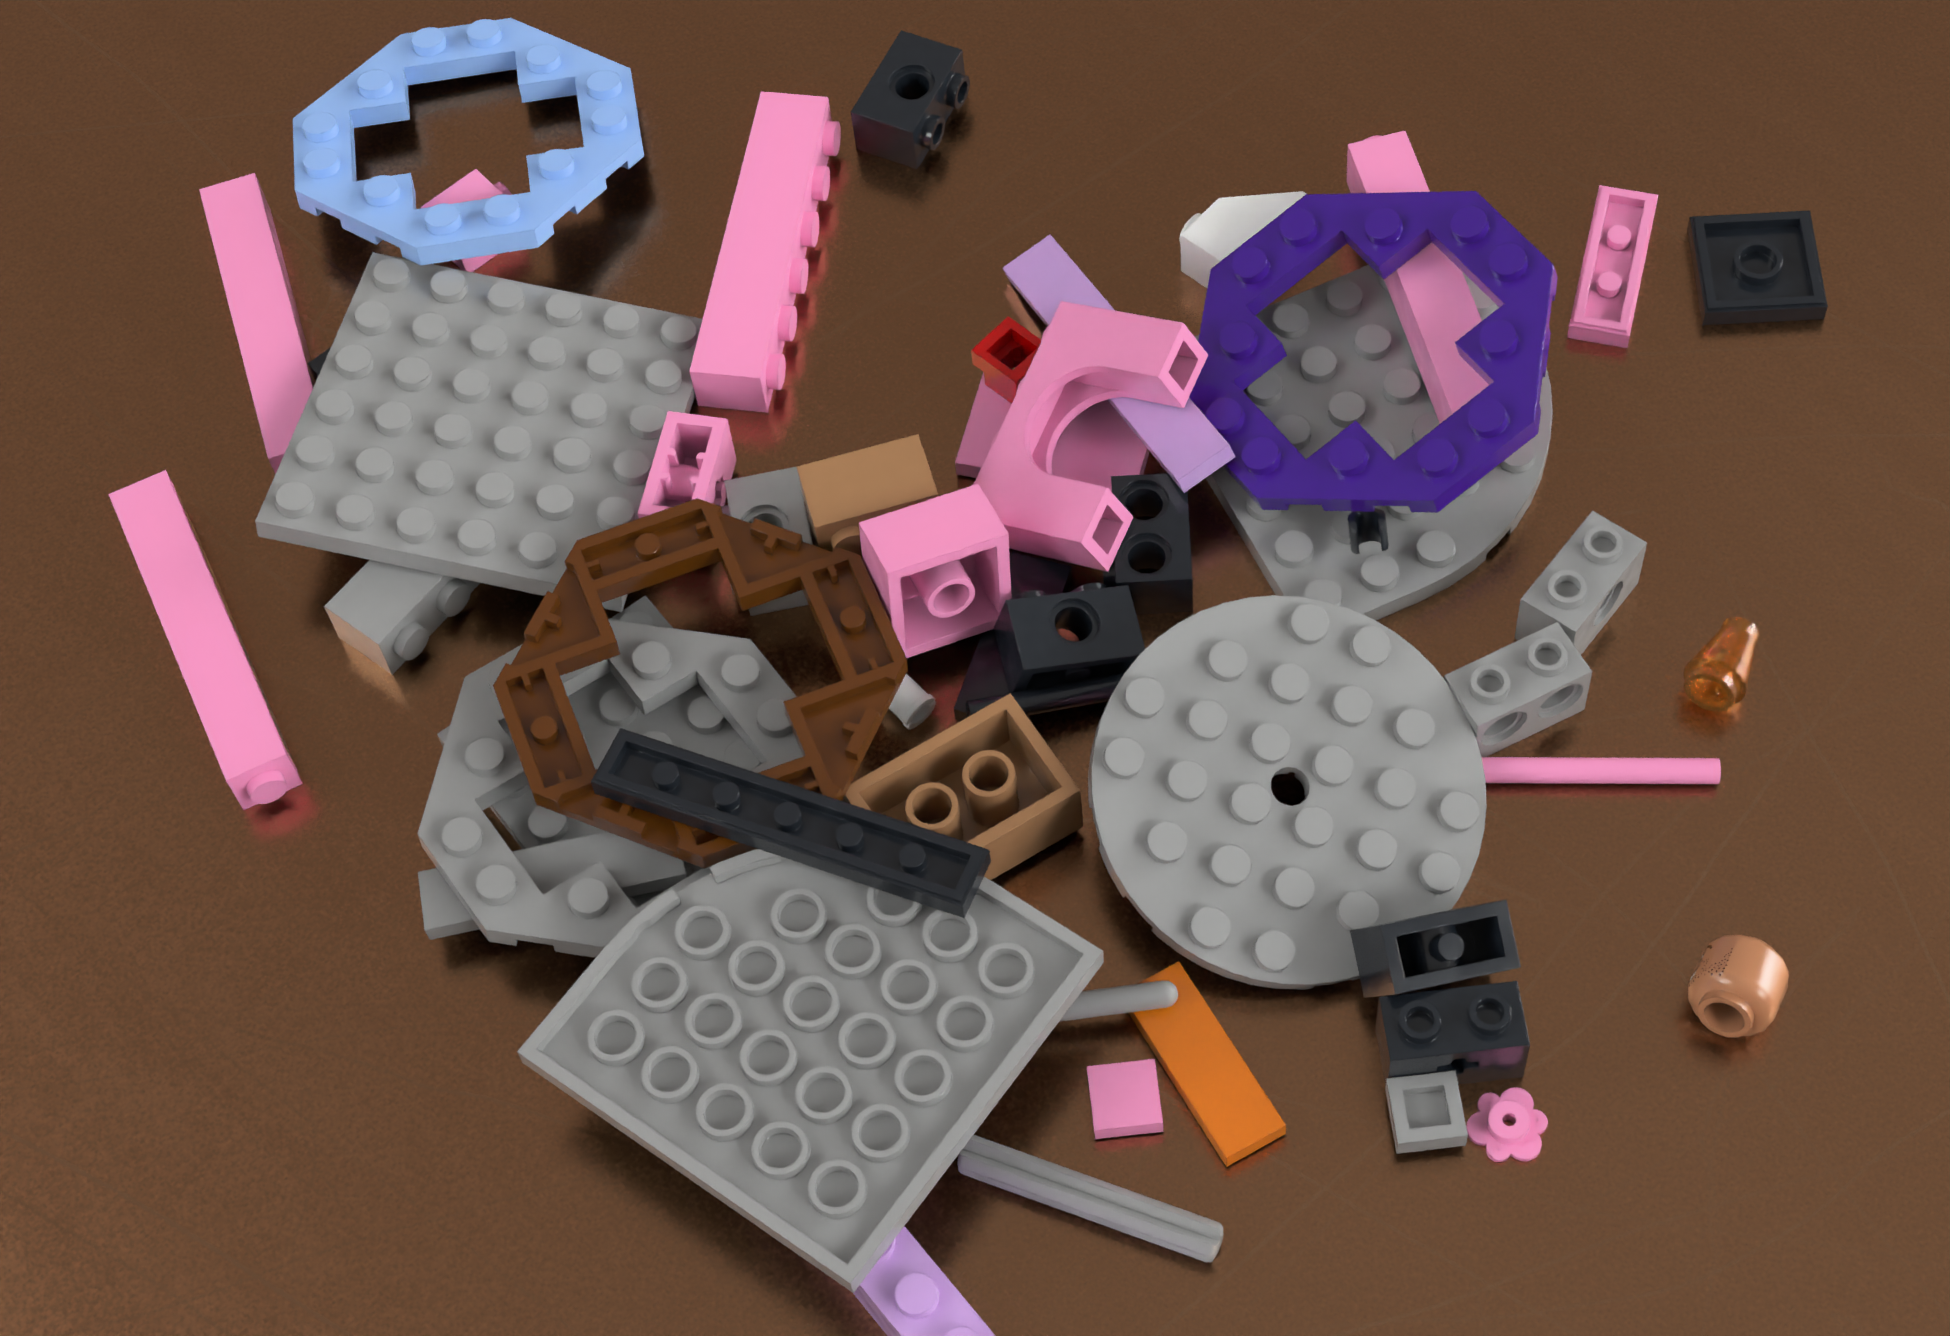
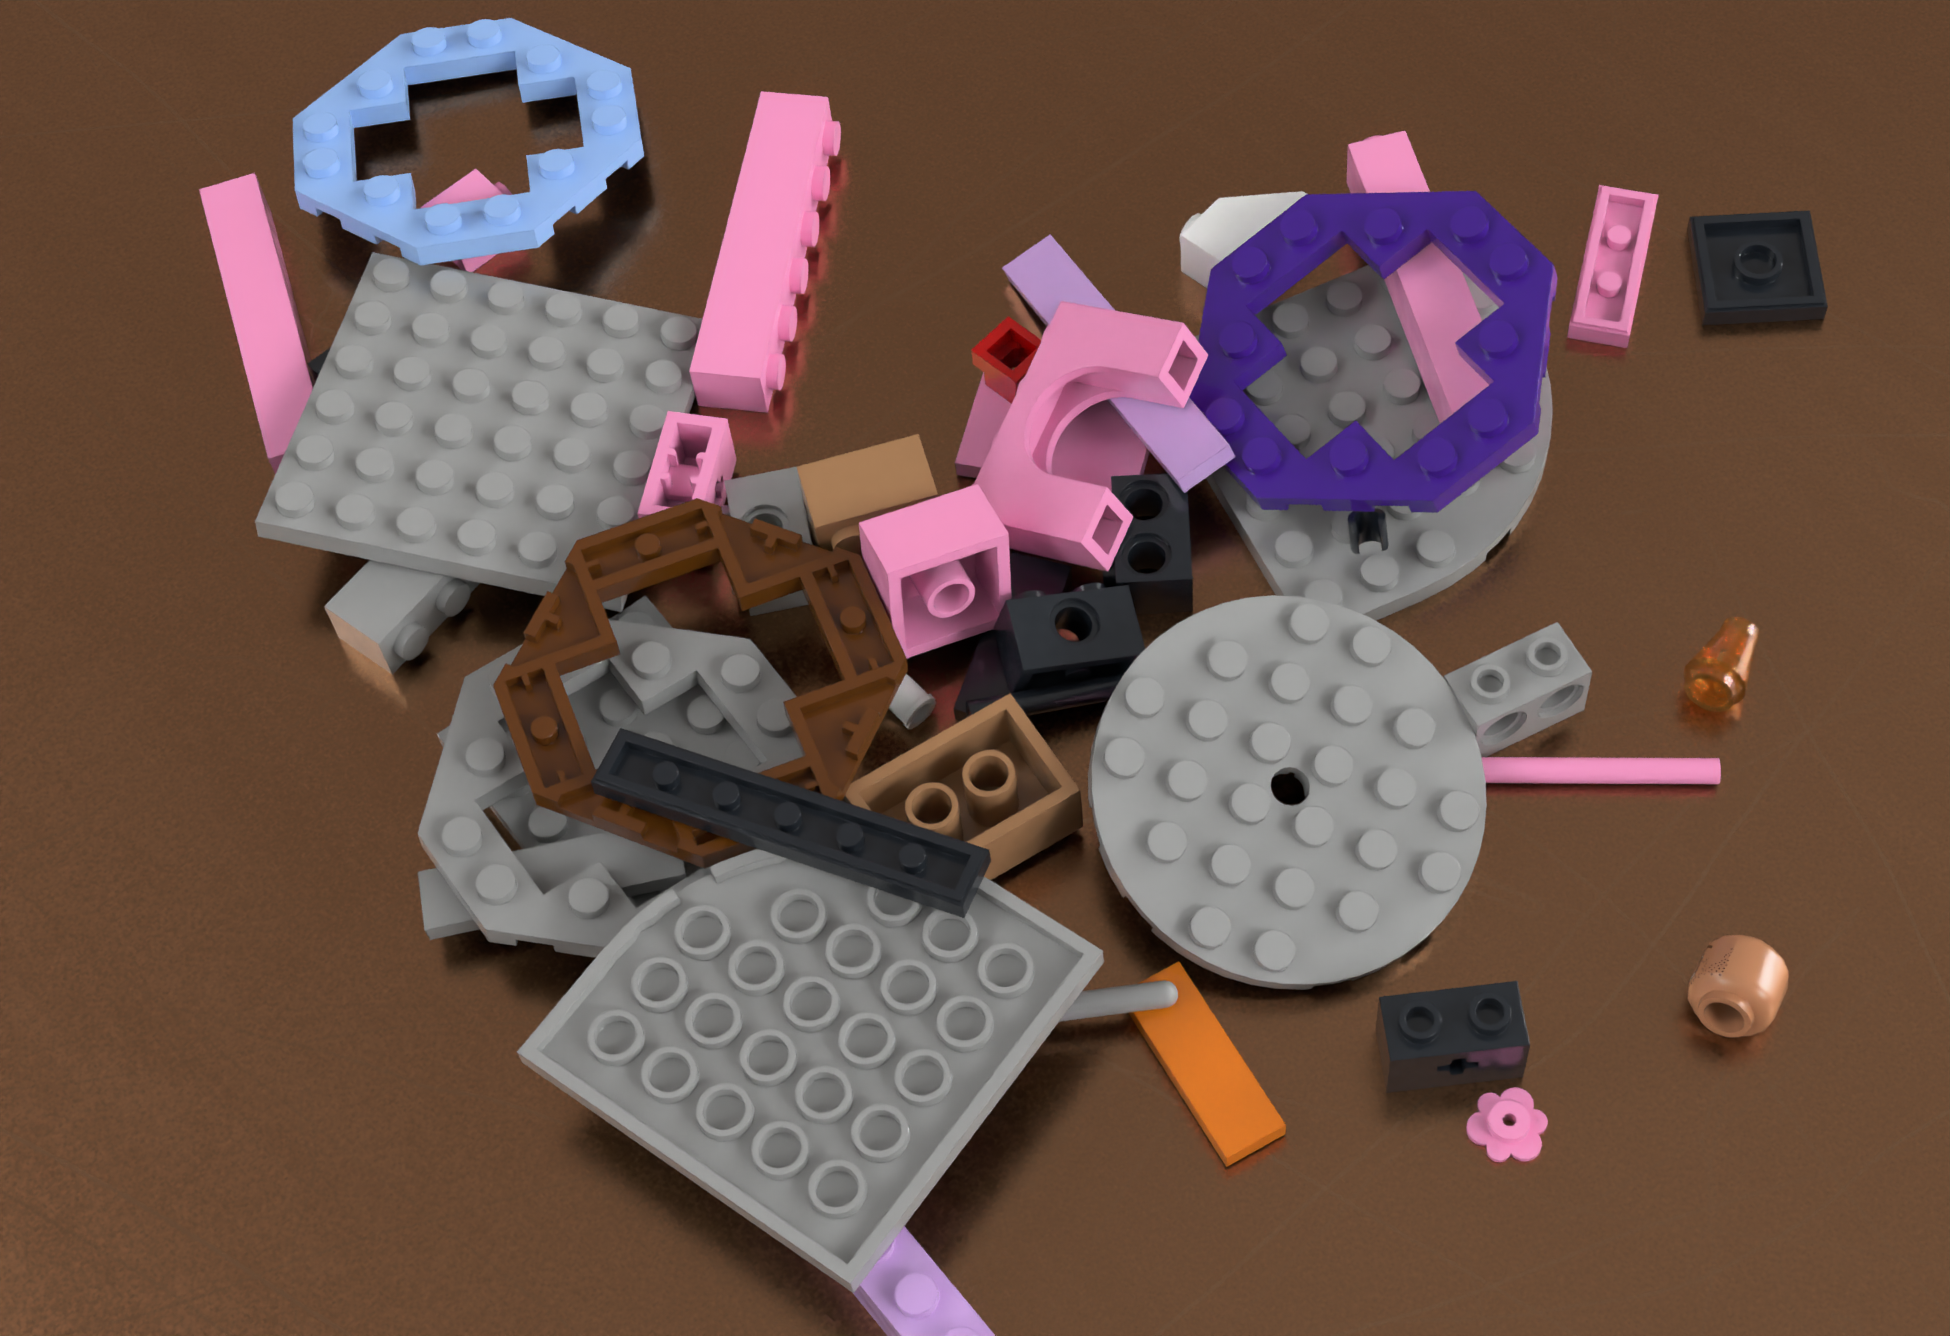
(205, 641): bright pink brick -> none
(910, 99): black brick -> none
(1091, 1198): light grey axle -> none
(1125, 1099): bright pink tile -> none
(1426, 1112): light grey plate -> none
(1435, 949): black brick -> none
(1584, 582): light grey brick -> none

